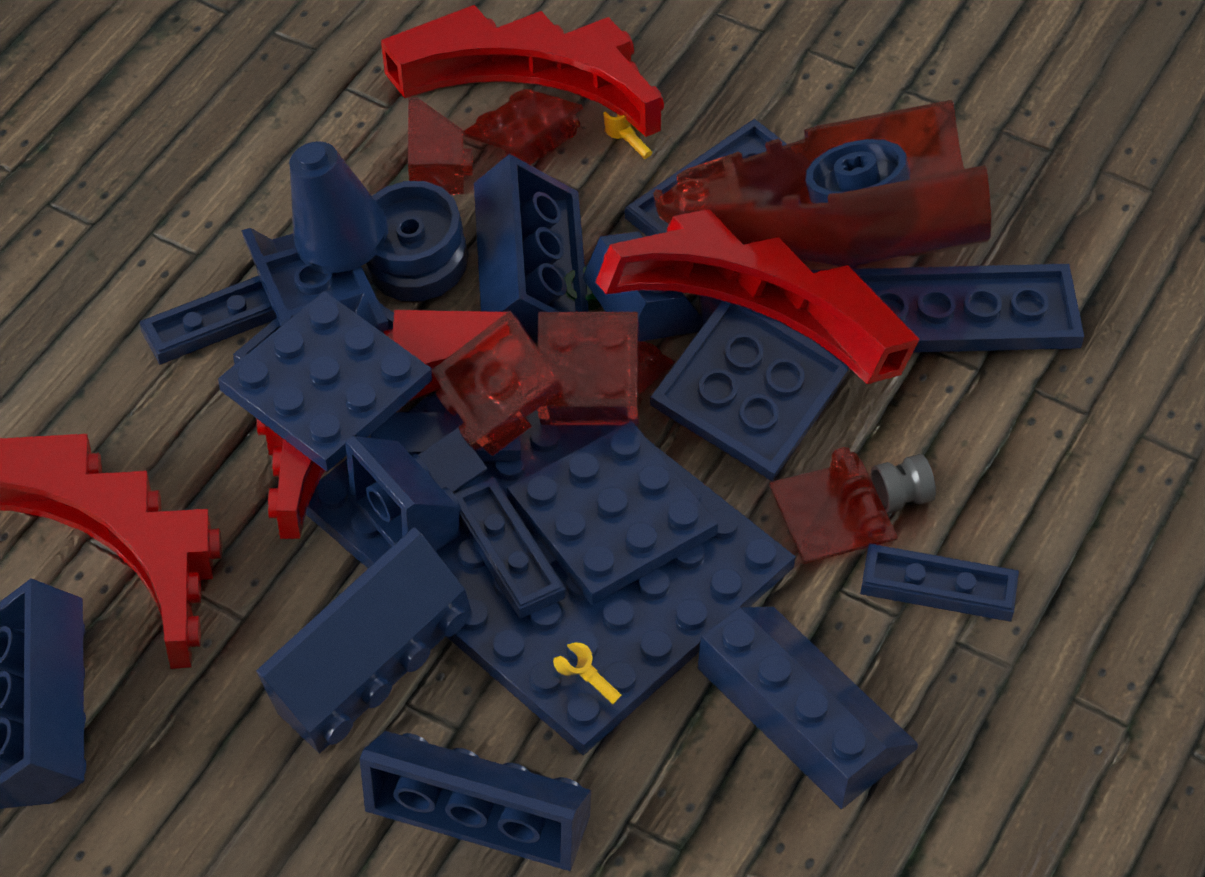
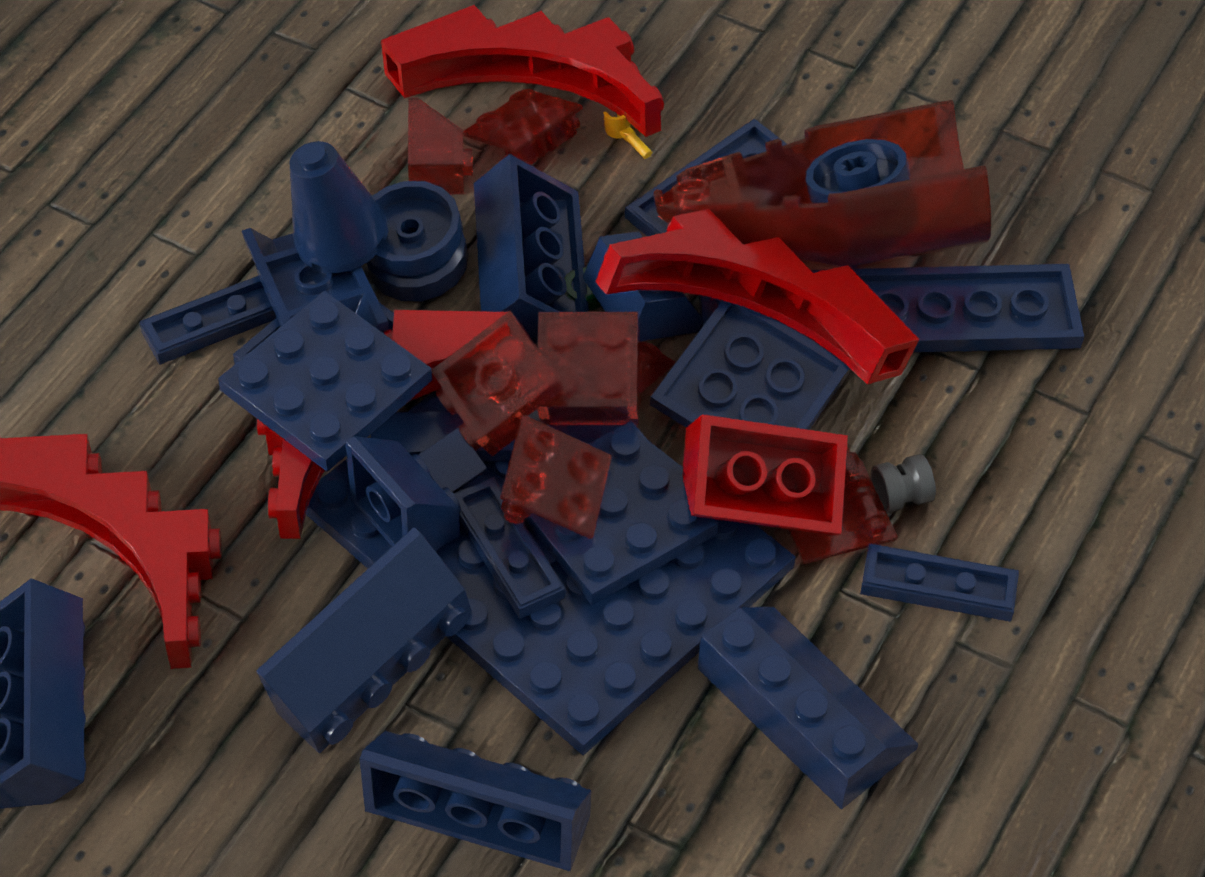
(554, 478): none -> clear red hinge
(586, 671): yellow hand -> none
(765, 474): none -> red slope

